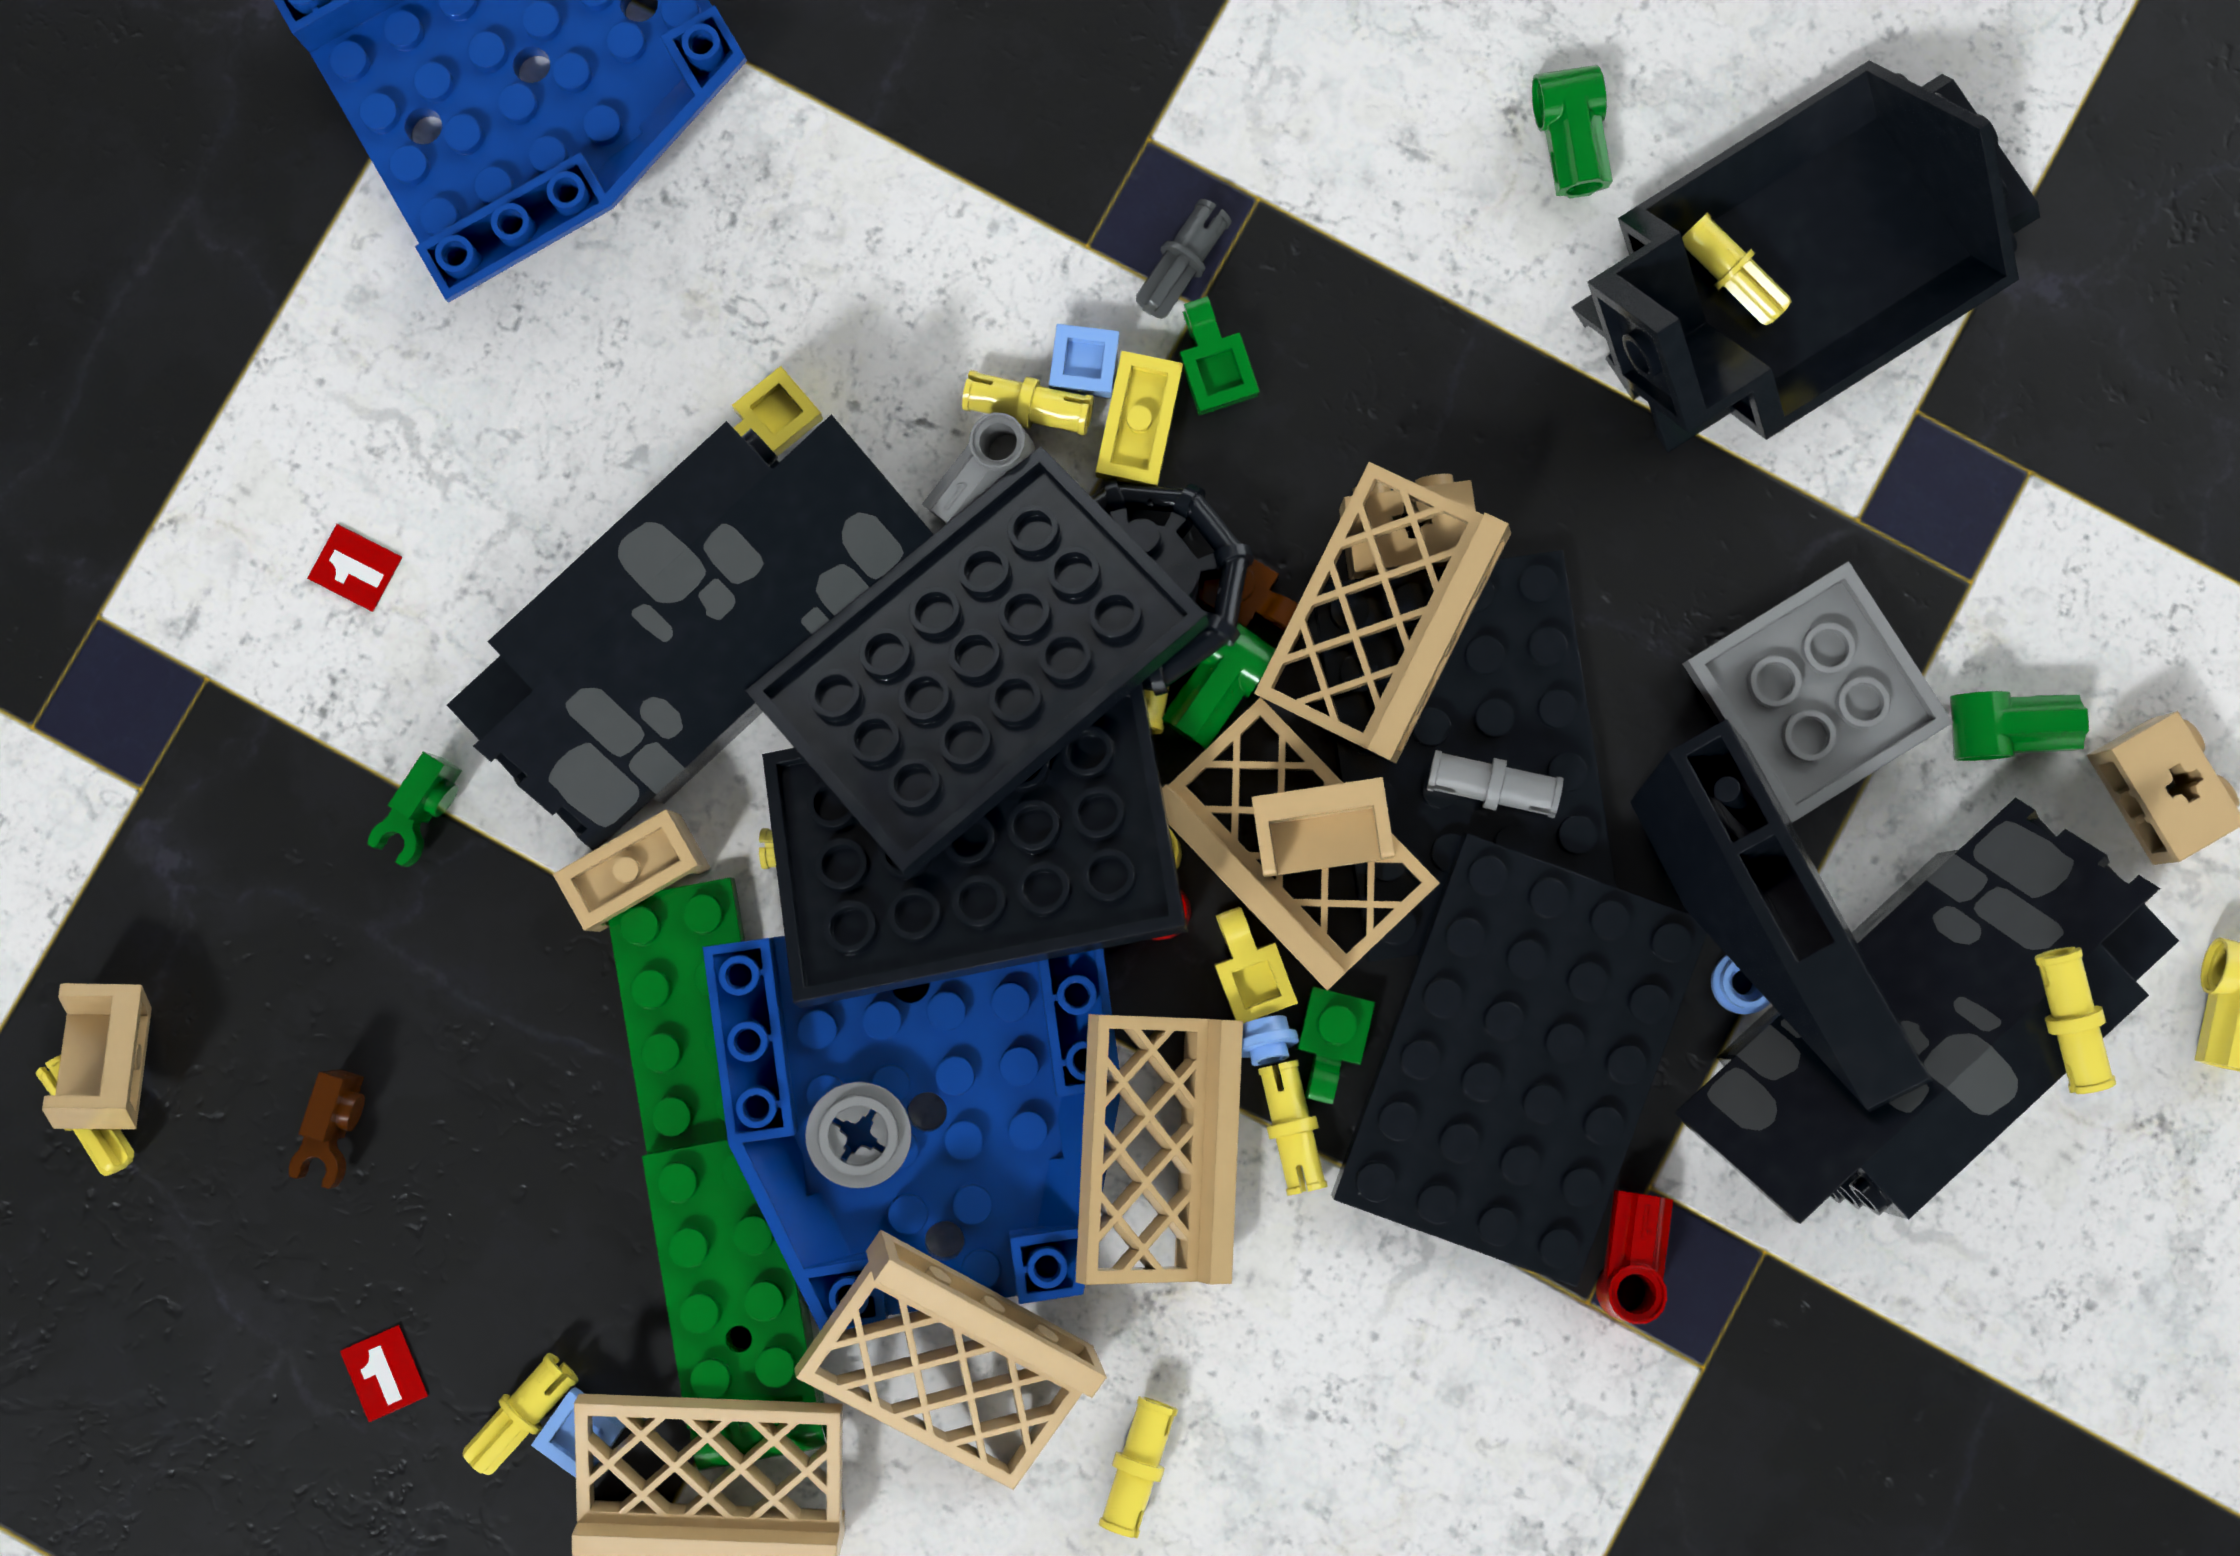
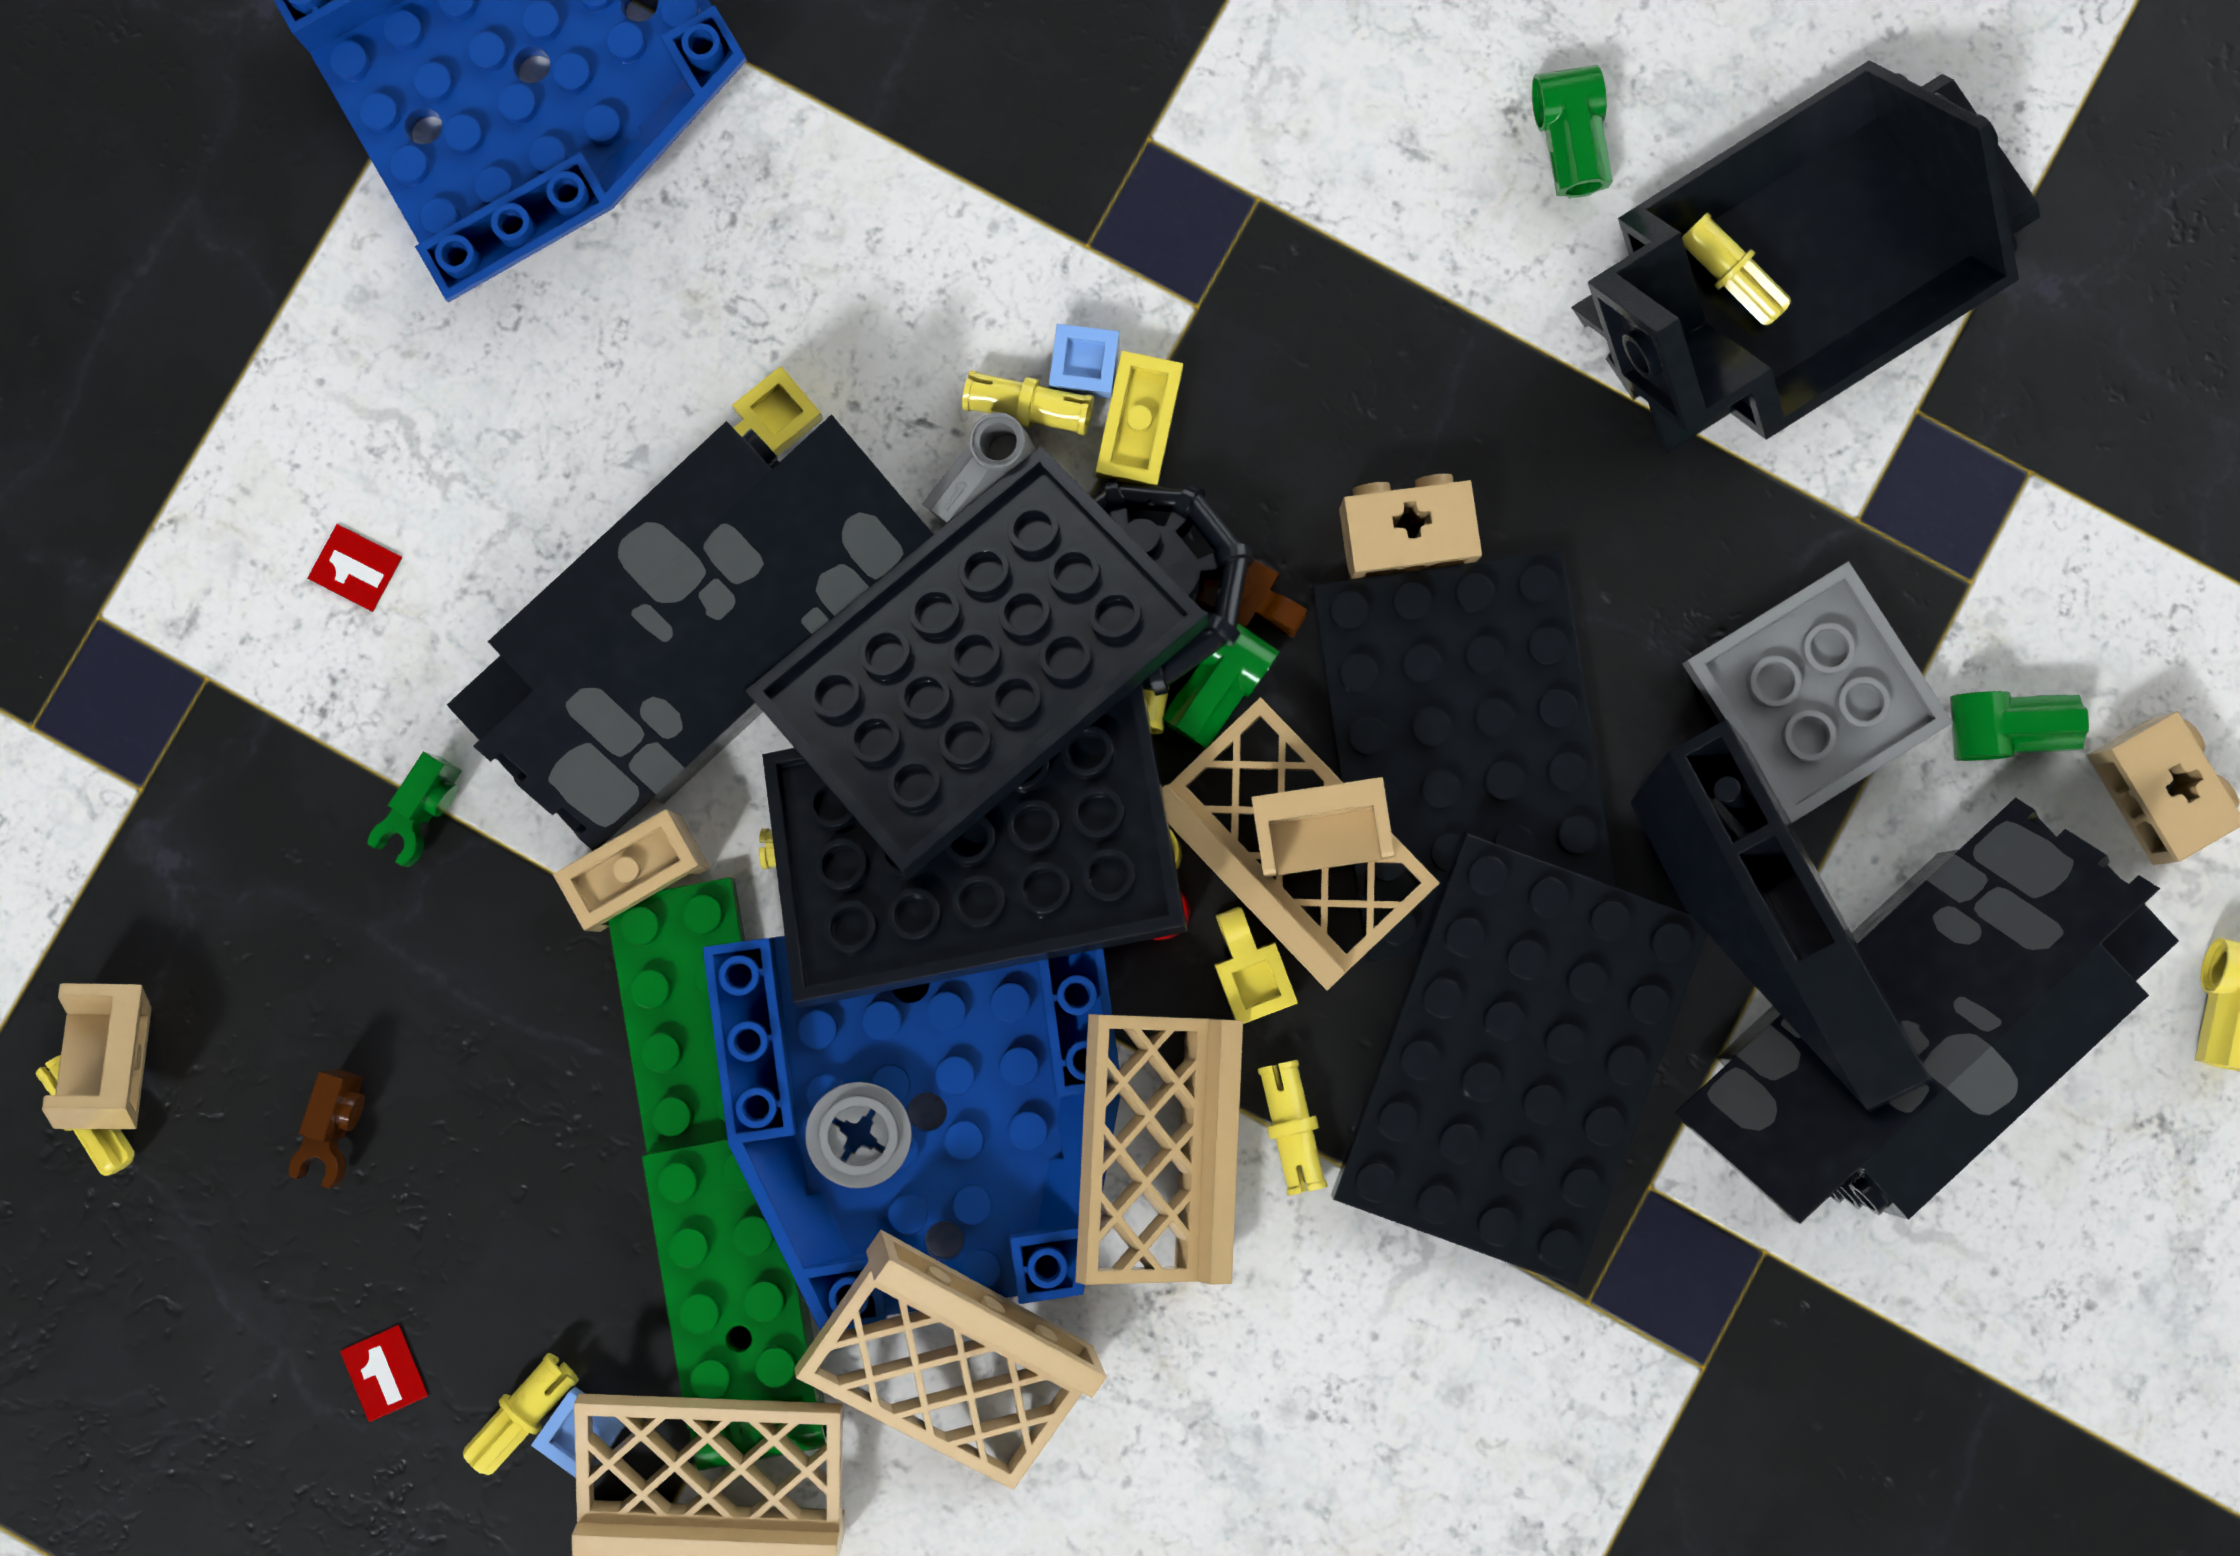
(1138, 1467): light yellow pin -> none
(1182, 260): dark grey axle -> none
(1216, 366): green plate -> none
(1267, 1040): light blue plate -> none
(1334, 1031): green plate -> none
(1434, 635): tan fence -> none
(1495, 784): light grey pin -> none
(1637, 1247): red piece -> none
(1727, 996): light blue plate -> none
(2075, 1020): light yellow pin -> none

